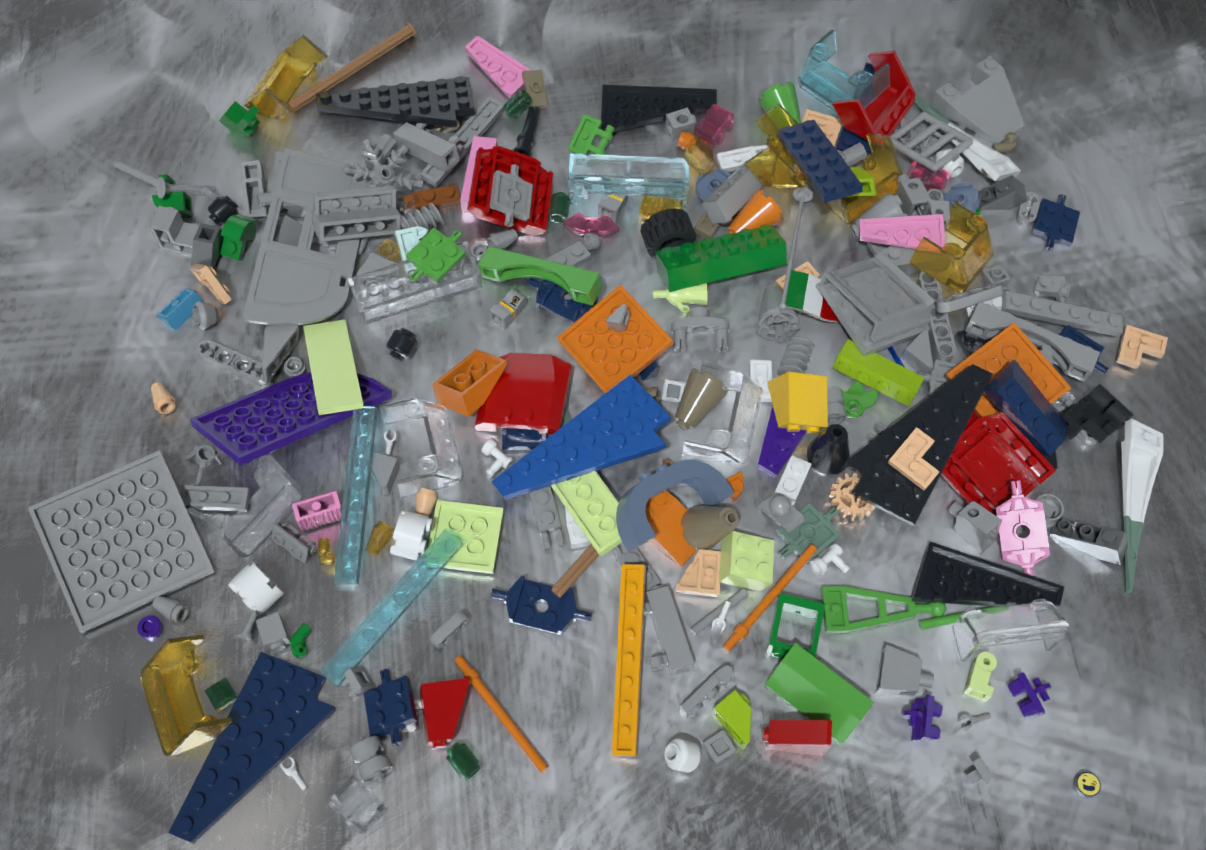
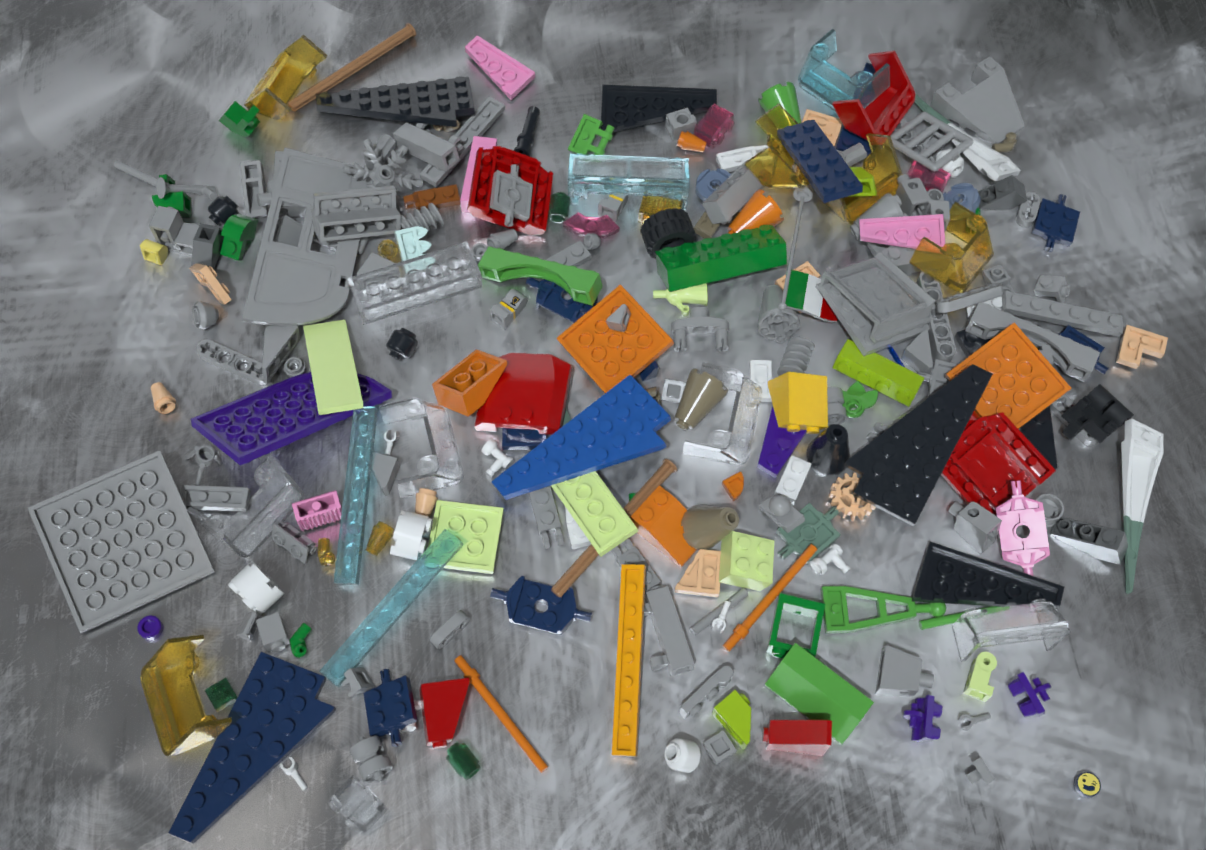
(154, 251): none -> light yellow brick
(172, 609): light grey cone -> none
(179, 308): dark azure slope -> none
(435, 255): bright green plate -> none
(517, 104): clear green brick -> none
(535, 87): dark tan plate -> none
(631, 510): sand blue arch -> none
(699, 155): clear yellow brick -> none
(909, 459): light nougat plate -> none
(1027, 408): dark blue slope -> none

